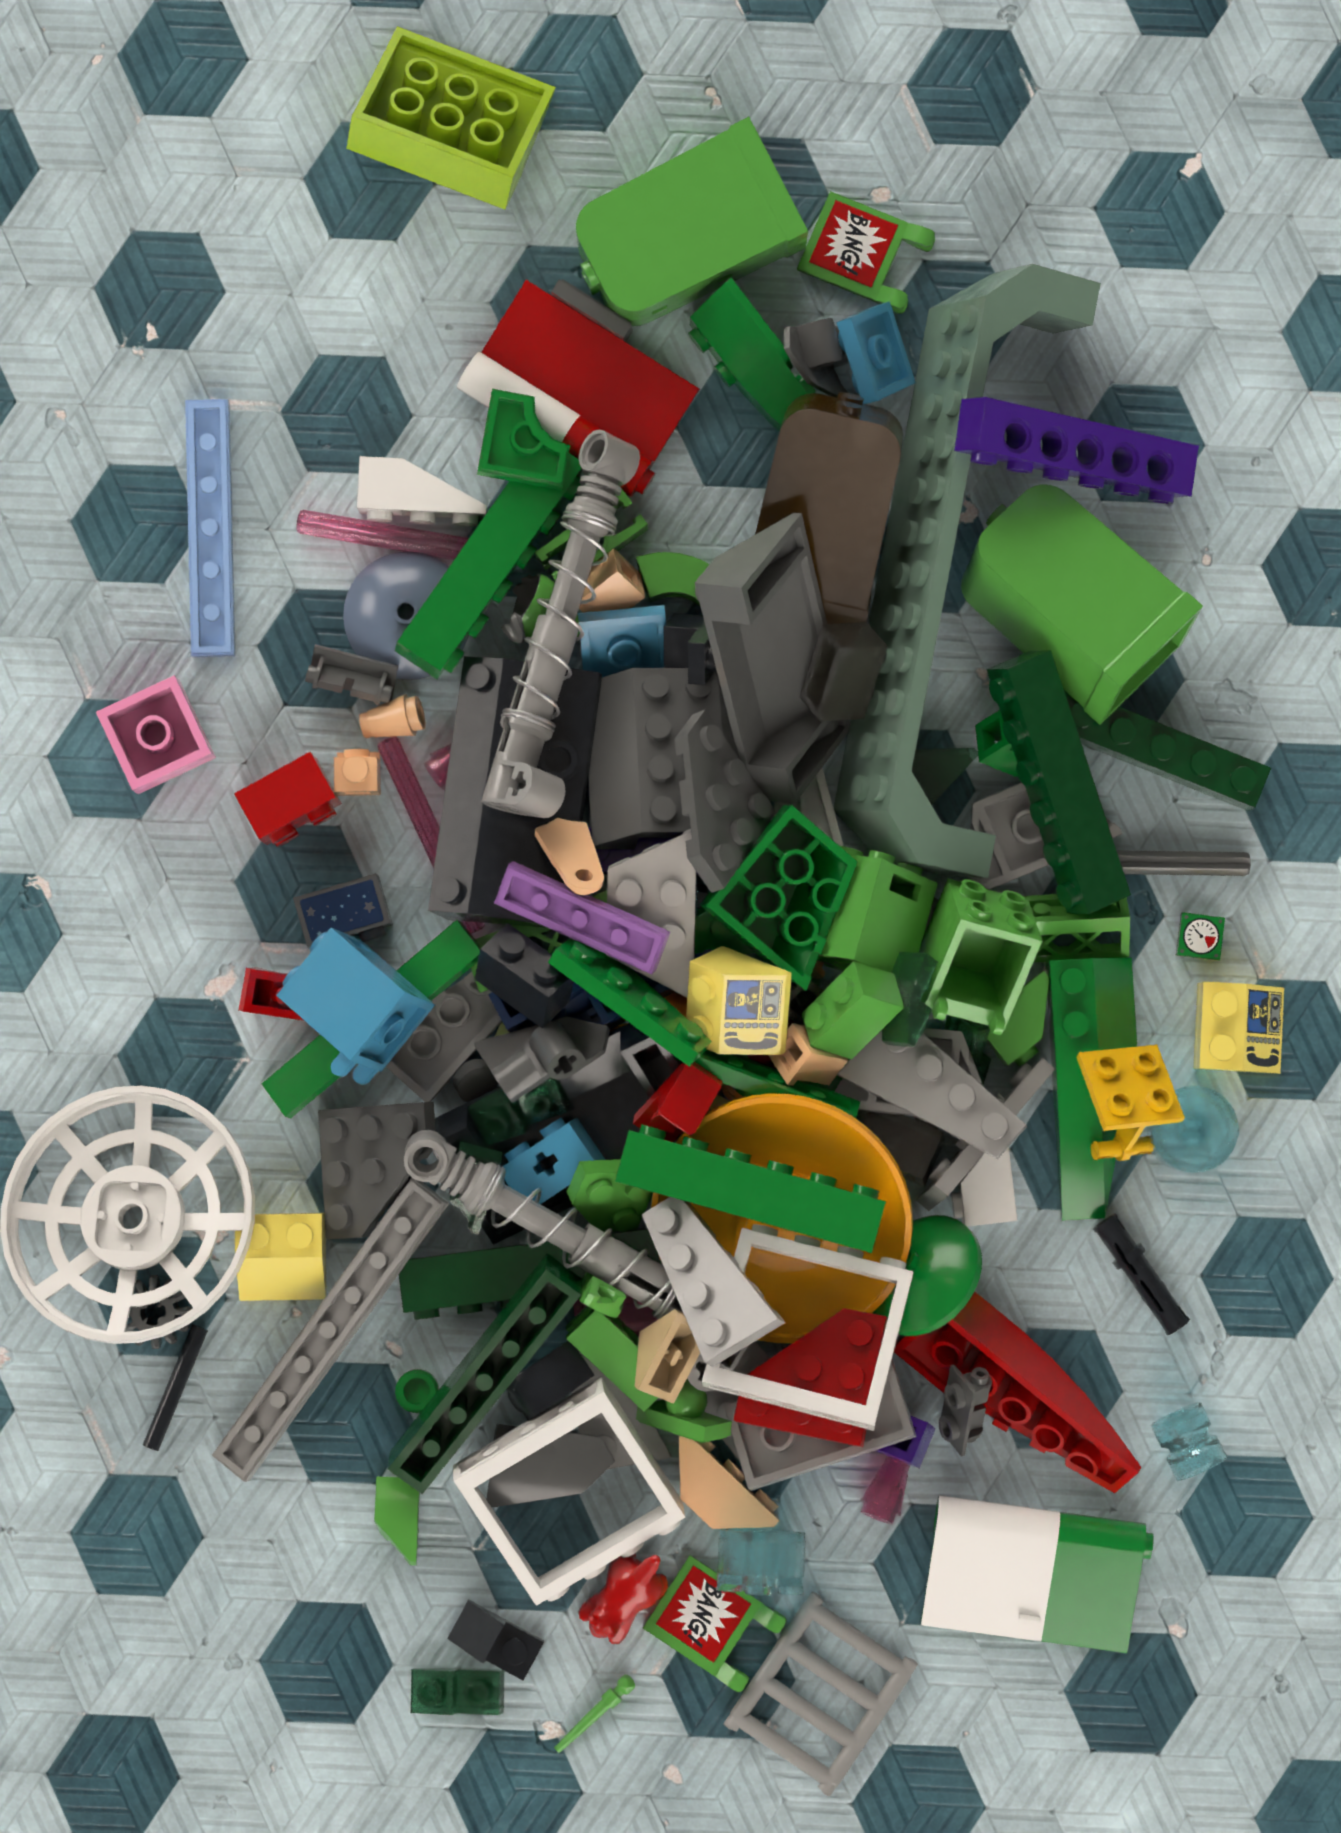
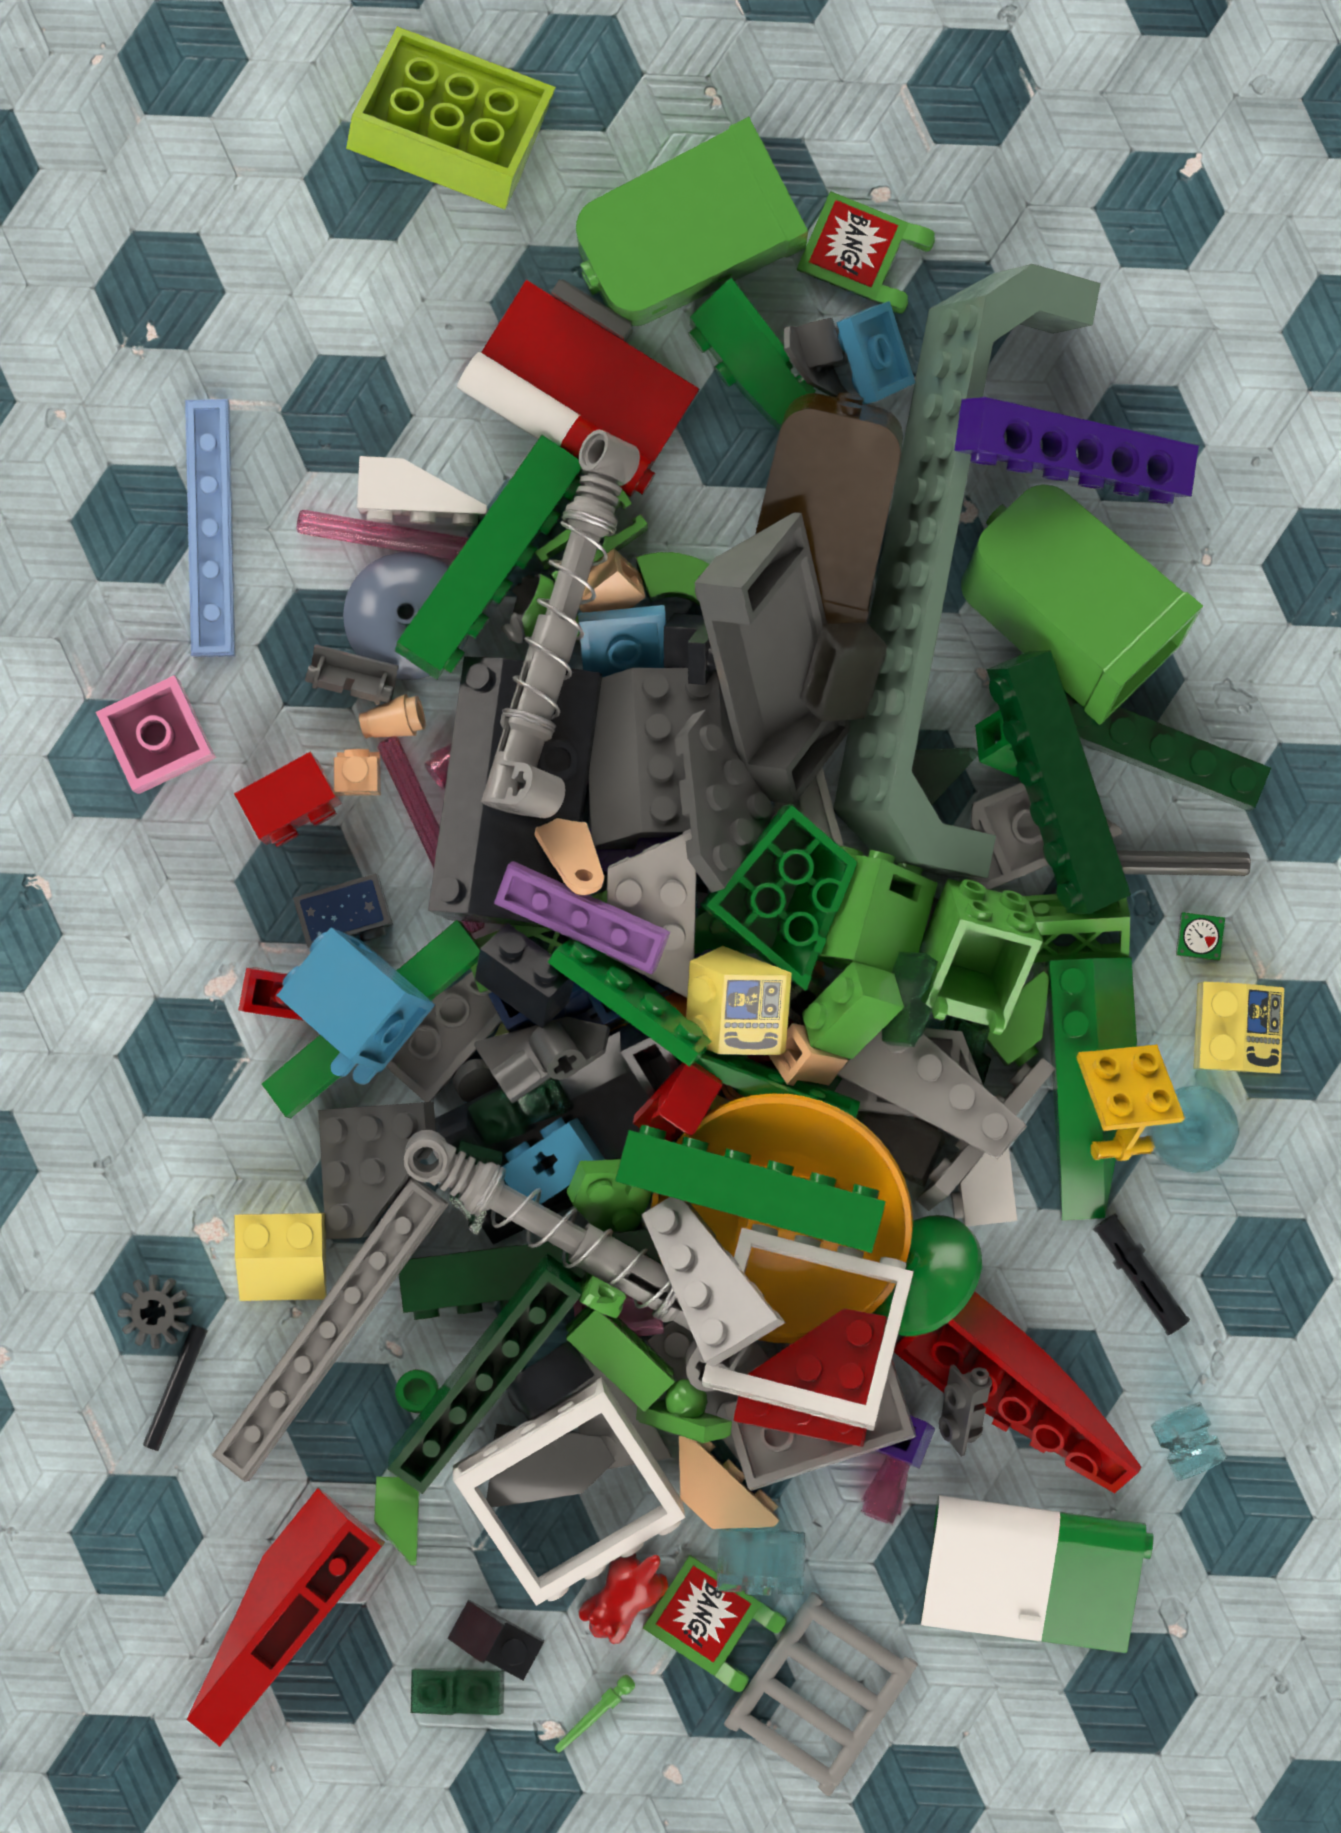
(113, 1196): white dish -> none
(282, 1607): none -> red wedge
(517, 445): green tile -> none
(665, 1356): tan slope -> none

